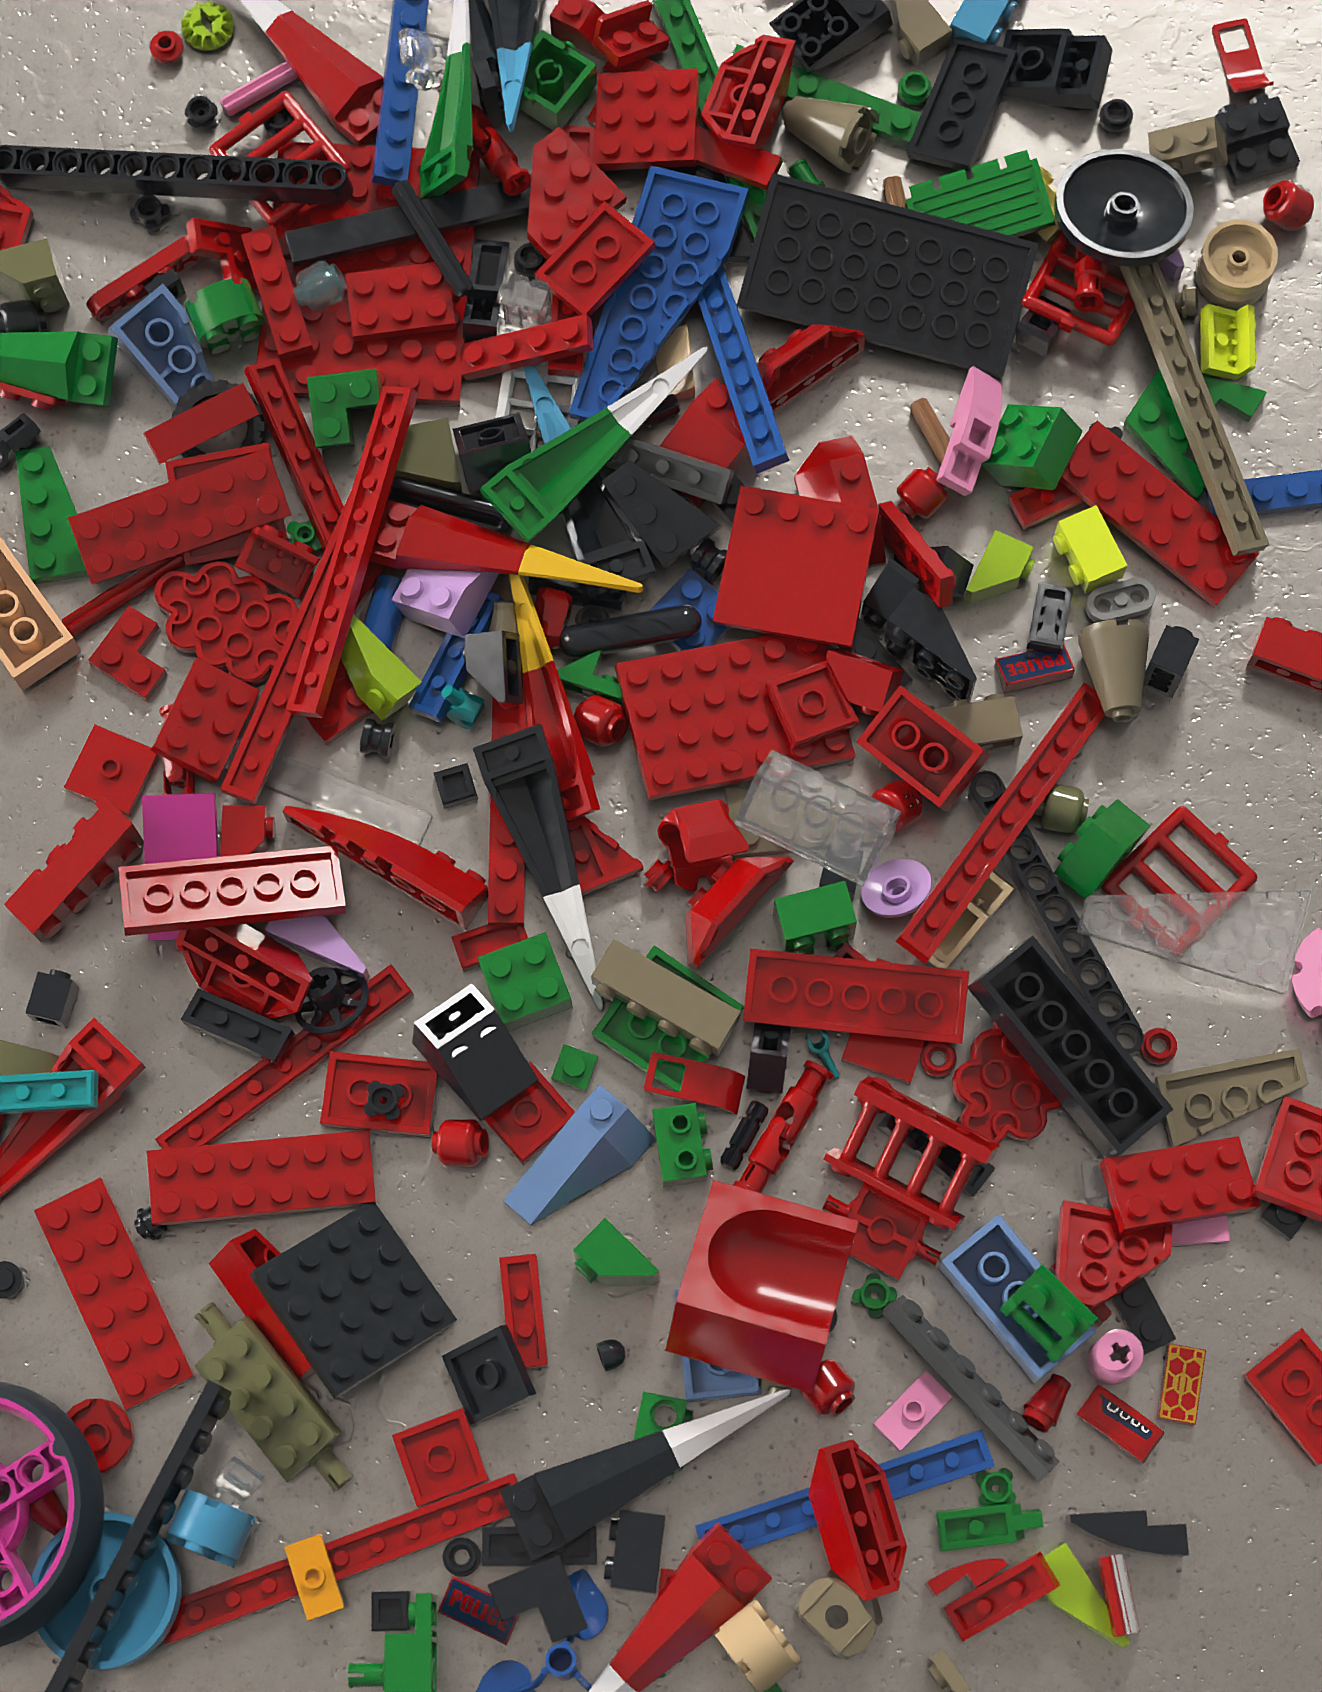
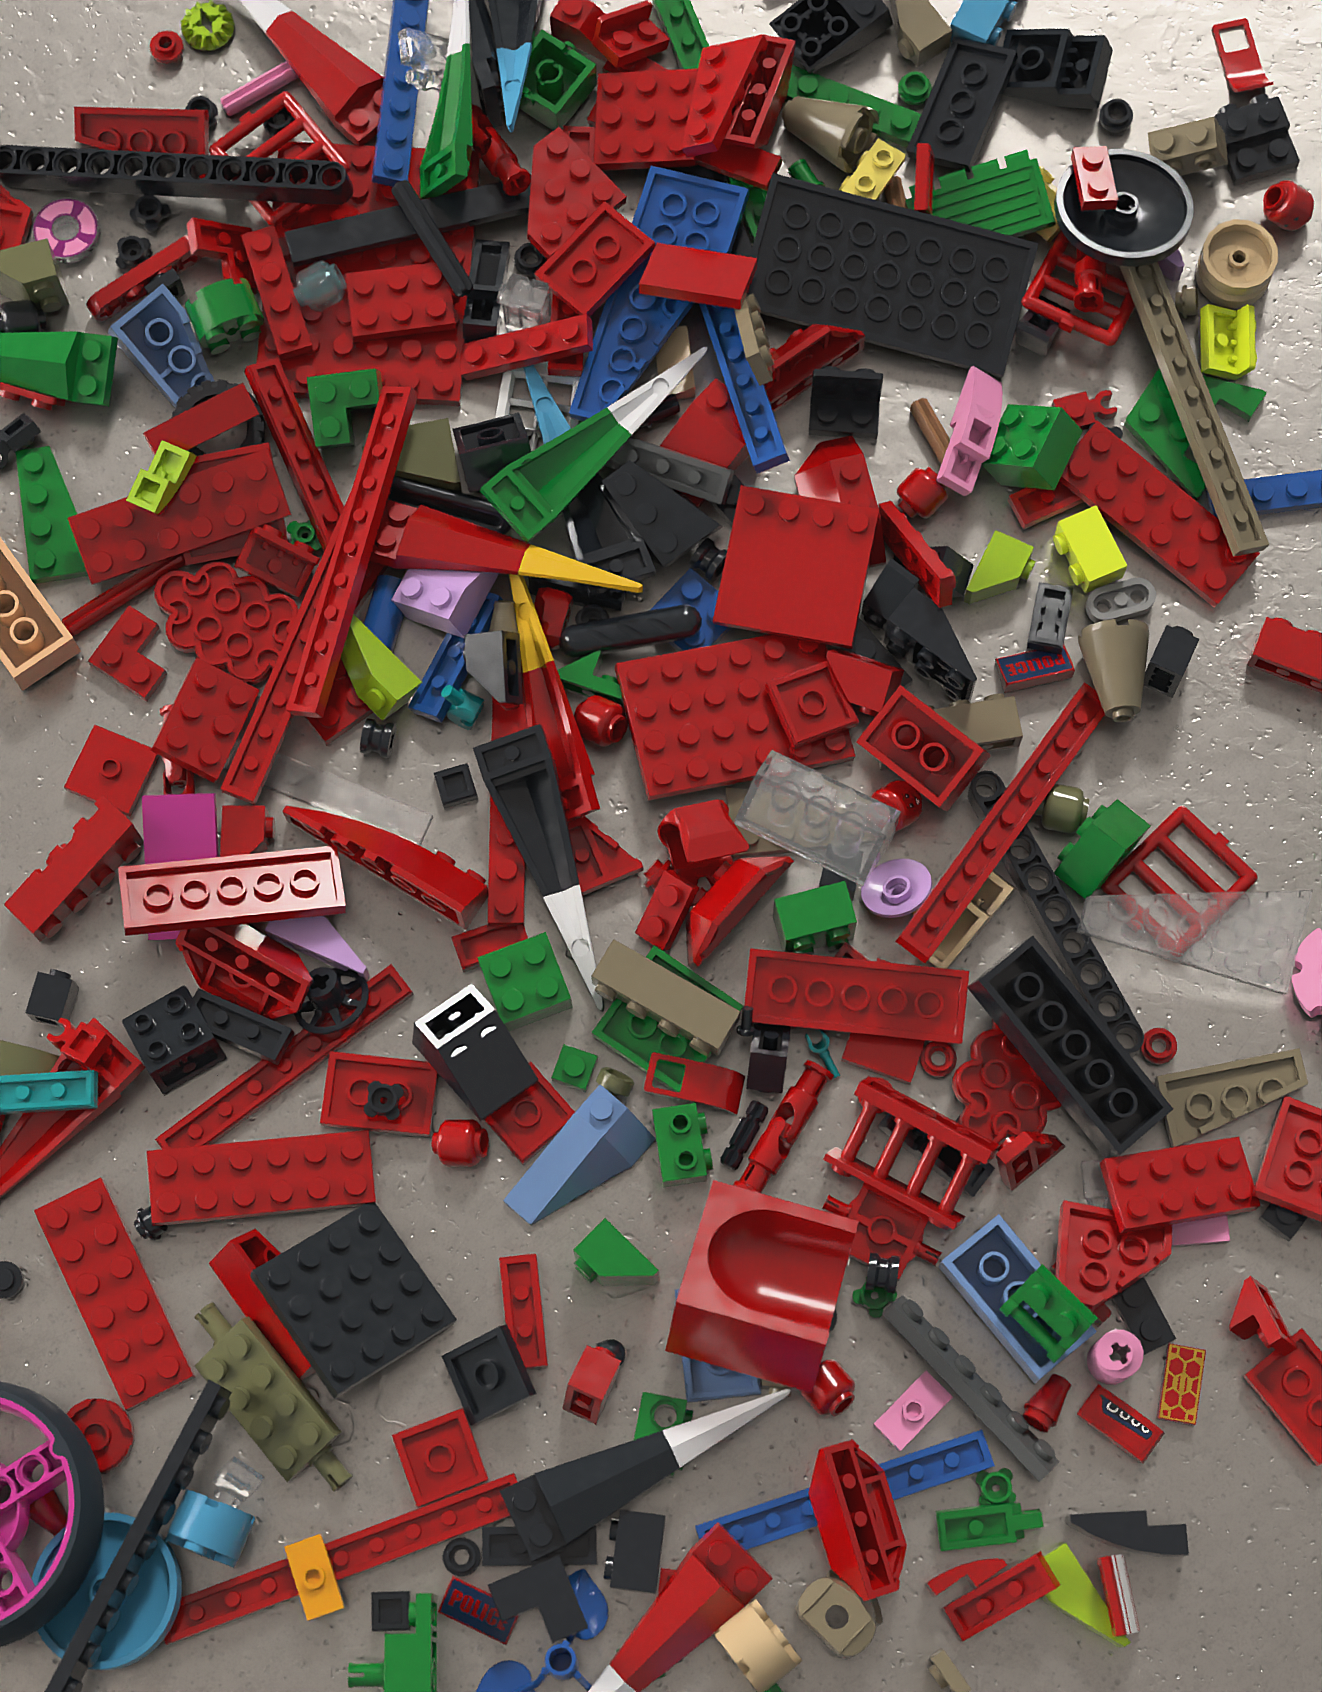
(69, 227): none -> tile
(81, 1044): none -> red plate
(129, 244): none -> black plate
(143, 129): none -> red wing
(162, 480): none -> lime slope
(173, 1039): none -> black bracket
(591, 1383): none -> red slope
(615, 1081): none -> olive tile
(667, 910): none -> red plate
(698, 276): none -> red tile
(717, 90): none -> red wing
(746, 1028): none -> black piece
(755, 339): none -> dark tan wing
(845, 402): none -> black bracket
(874, 171): none -> light yellow bracket
(882, 1273): none -> black wheel
(924, 178): none -> red tile
(1024, 1155): none -> red wing
(1084, 410): none -> red plate
(1094, 178): none -> plate
(1258, 1314): none -> red slope

